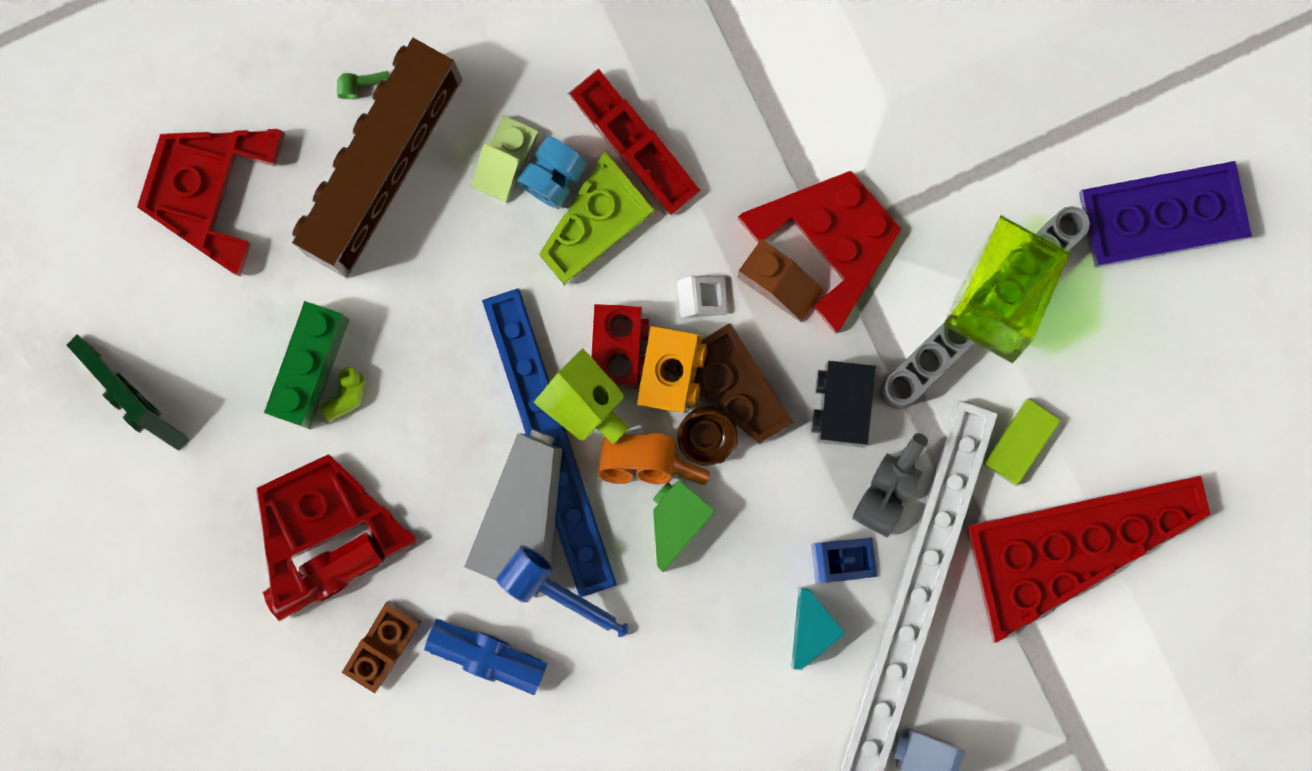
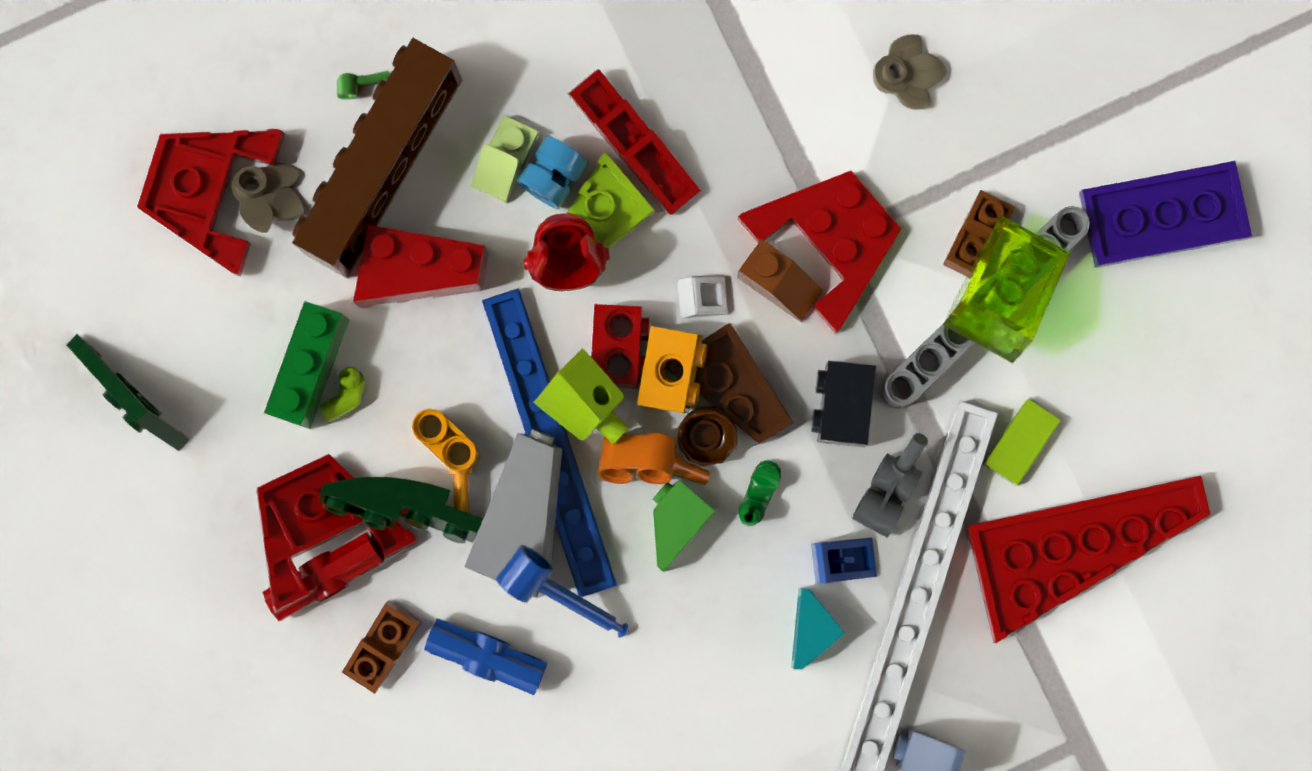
(271, 199): none -> dark tan plate
(385, 498): none -> dark green slope
(416, 266): none -> red wedge
(442, 446): none -> light orange beam
(566, 254): none -> red helmet
(759, 492): none -> green piece
(914, 70): none -> dark tan plate
(975, 231): none -> dark orange slope

